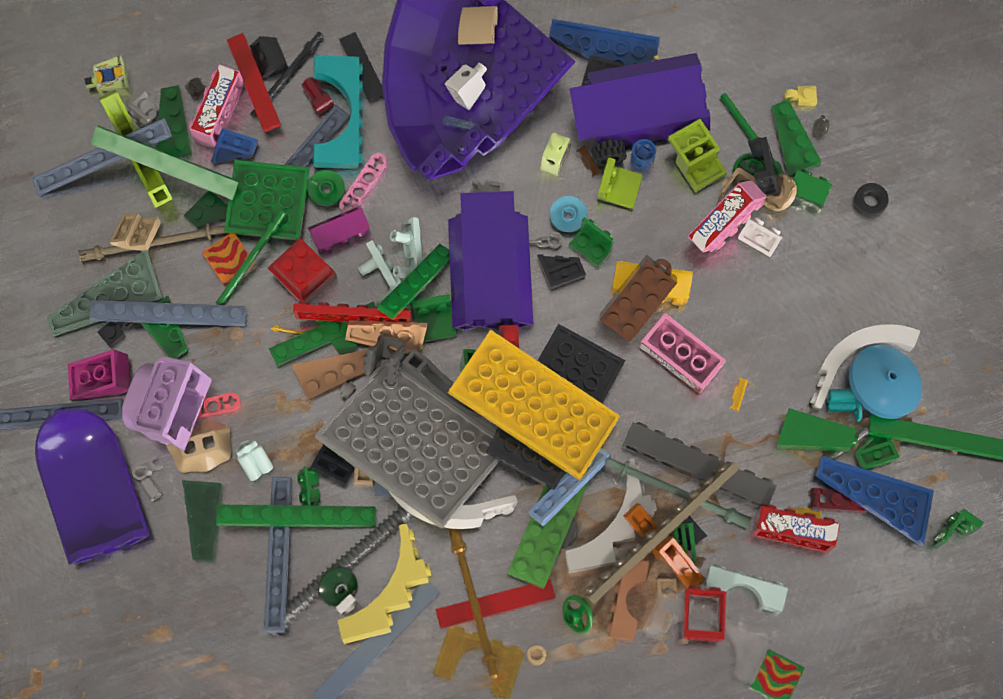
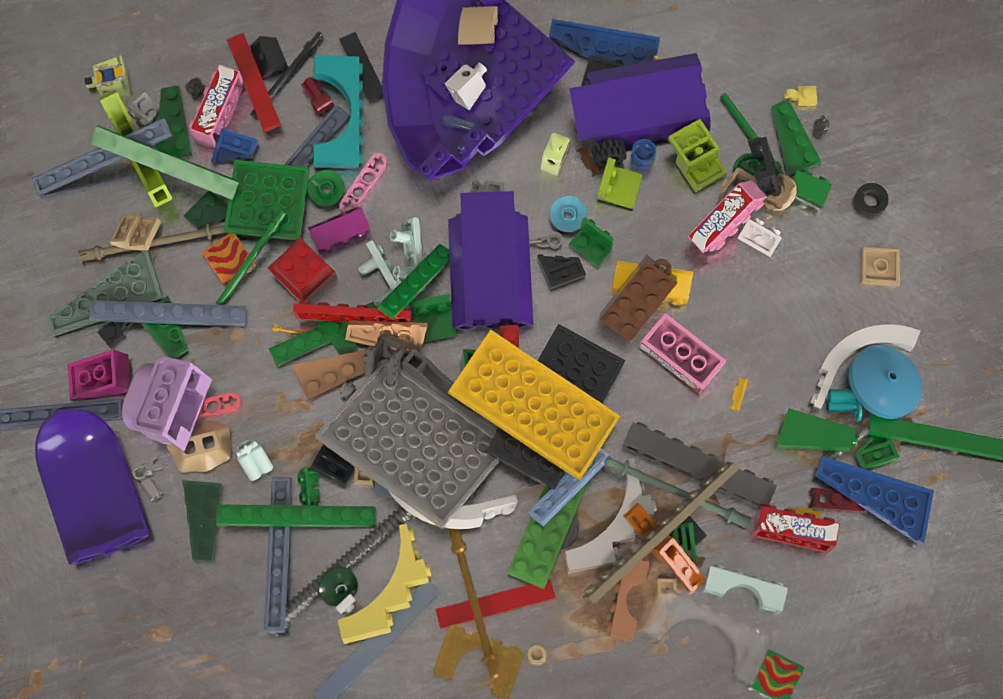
(574, 616): green piece -> none
(701, 635): red window -> none
(880, 266): none -> tan tile
(963, 521): green bracket -> none

